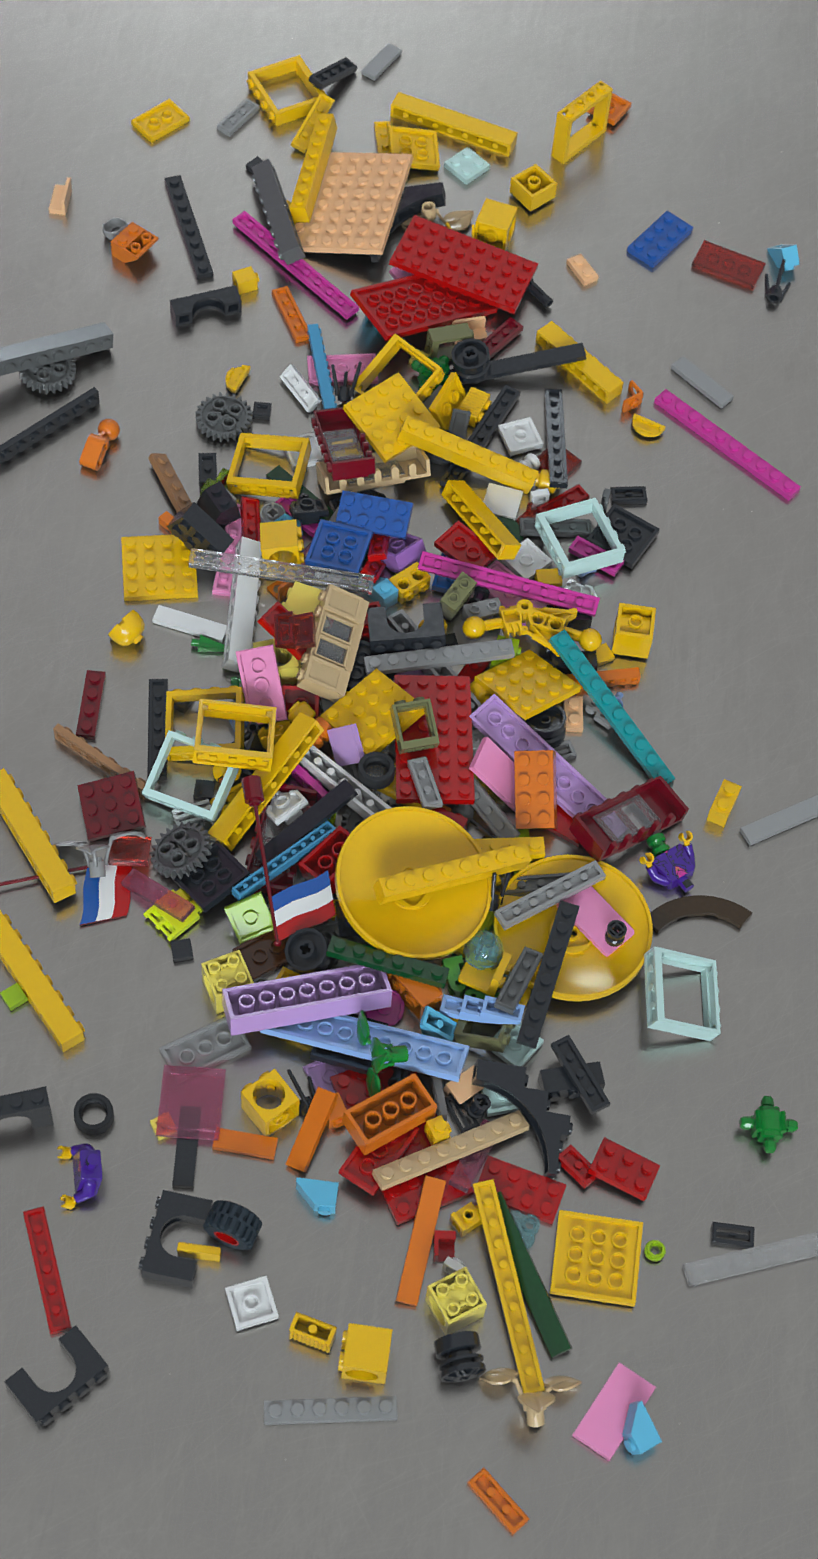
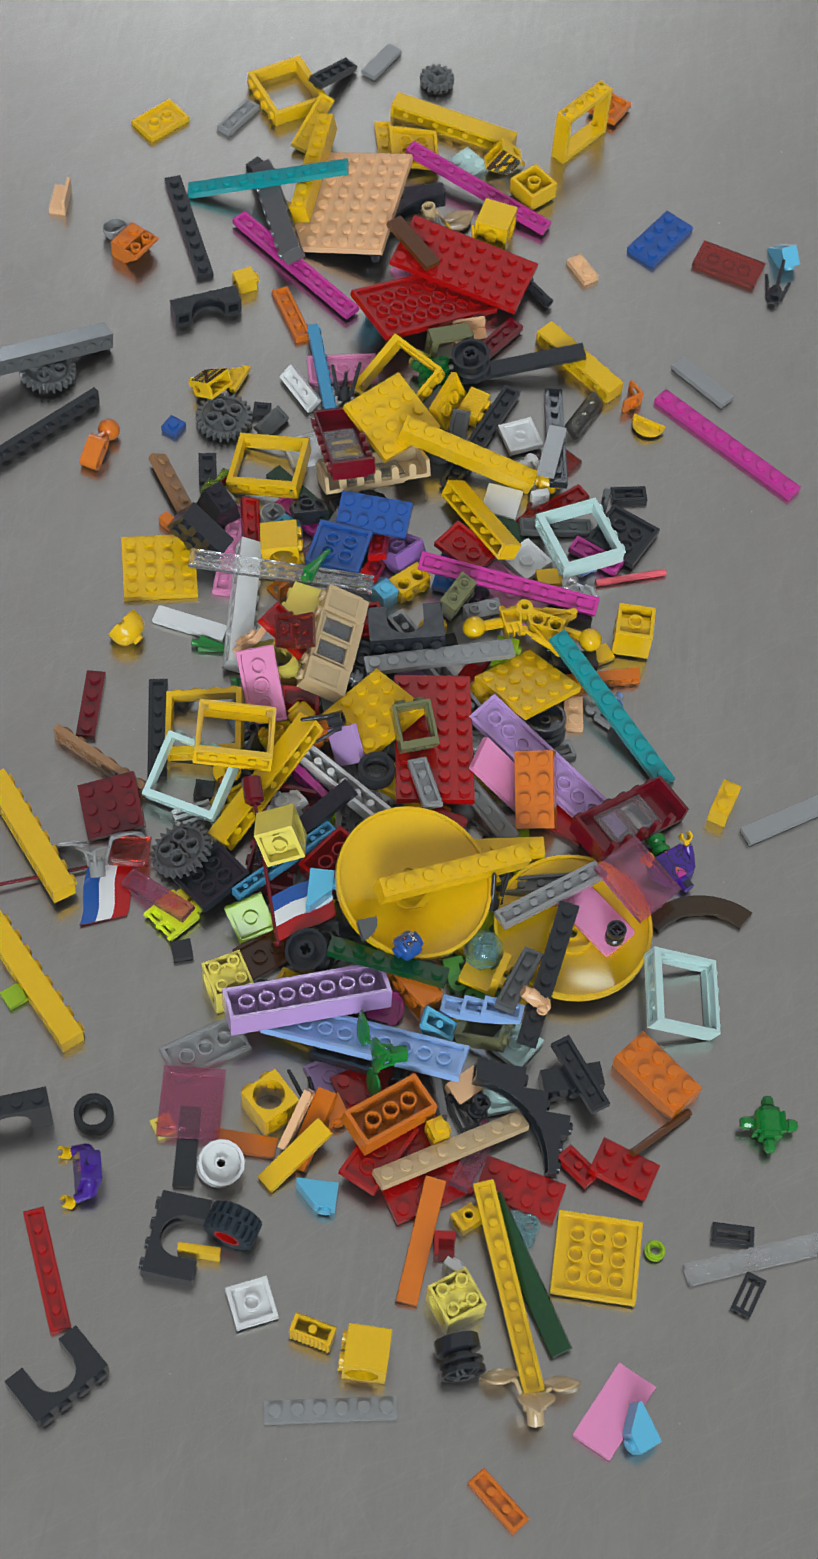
(173, 426): none -> blue plate
(210, 382): none -> yellow torso
(218, 1176): none -> white wheel
(249, 640): none -> light nougat plate
(268, 178): none -> teal plate
(271, 421): none -> dark grey tile
(280, 835): none -> light yellow brick
(295, 1155): none -> yellow tile
(296, 1119): none -> light nougat tile
(312, 568): none -> green piece
(319, 887): none -> medium azure slope
(334, 720): none -> black plant
(355, 678): none -> dark grey plate
(366, 927): none -> dark grey tile
(407, 945): none -> blue head
(413, 243): none -> reddish brown tile
(437, 78): none -> dark grey gear
(475, 185): none -> dark pink plate
(504, 158): none -> torso
(534, 998): none -> light nougat arm
(551, 451): none -> light grey tile
(584, 415): none -> clear smoke plate
(630, 577): none -> coral bar
(637, 879): none -> clear pink piece
(656, 1076): none -> orange brick
(660, 1132): none -> reddish brown bar
(740, 1310): none -> black tile

